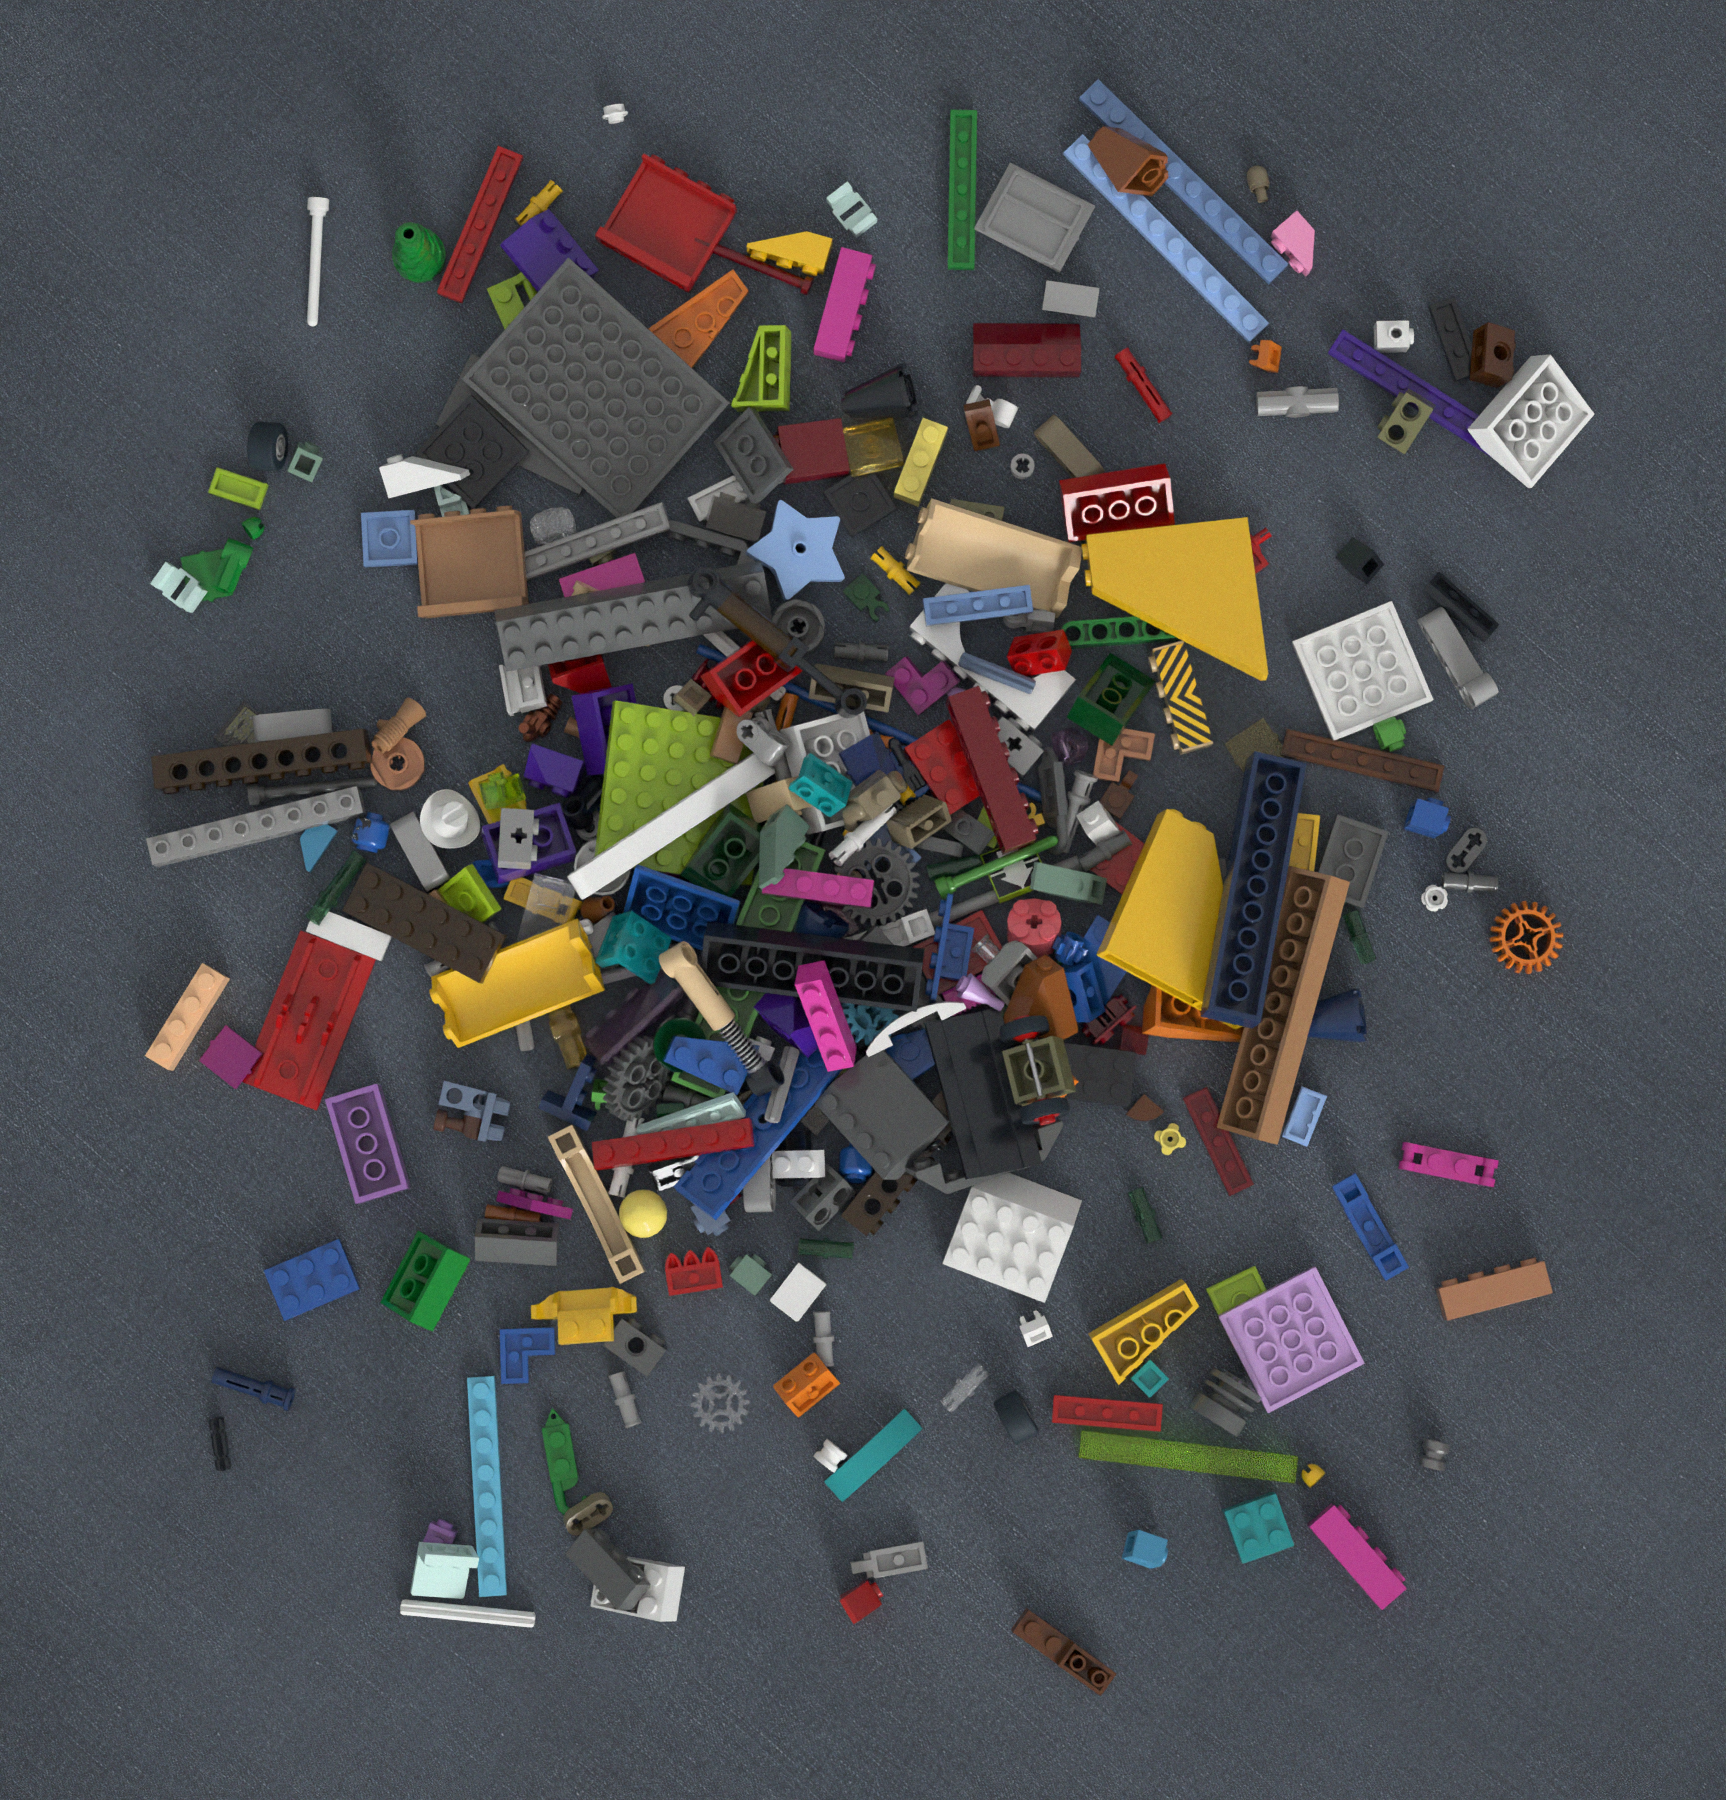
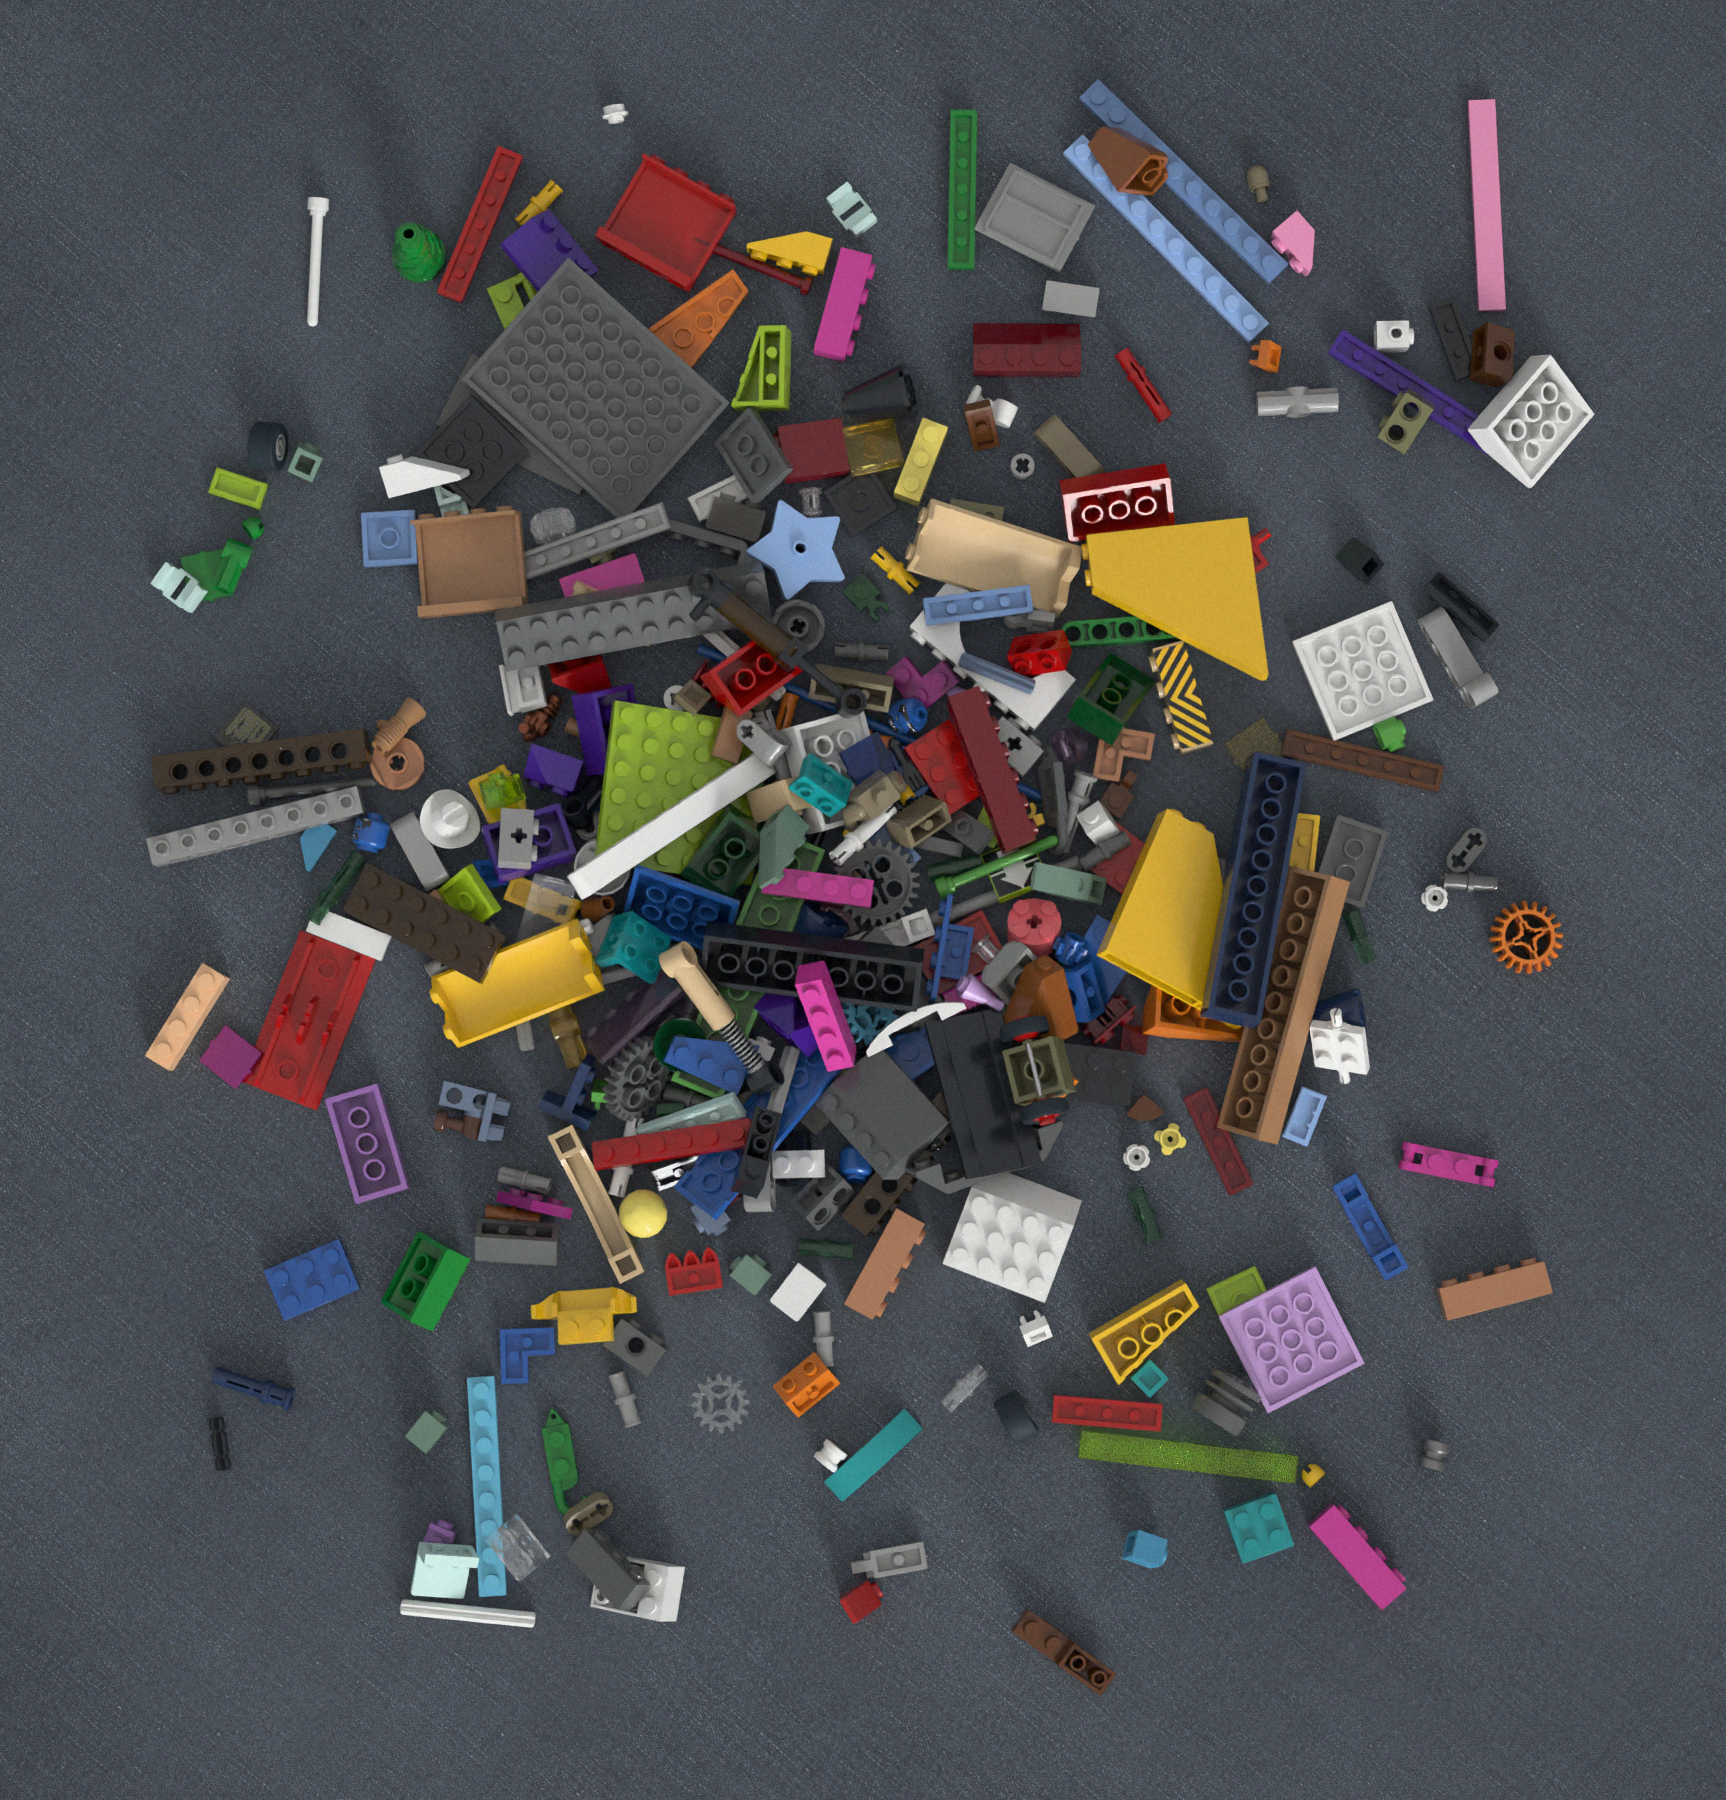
(291, 724): light grey beam -> none
(427, 1430): none -> sand green brick
(517, 1547): none -> clear bracket
(756, 1152): none -> black slope
(806, 494): none -> clear bush
(885, 1263): none -> nougat brick
(907, 716): none -> blue head
(1143, 1160): none -> white plate
(1339, 1046): none -> white plate
(1427, 817): blue brick -> none
(1486, 205): none -> bright pink tile

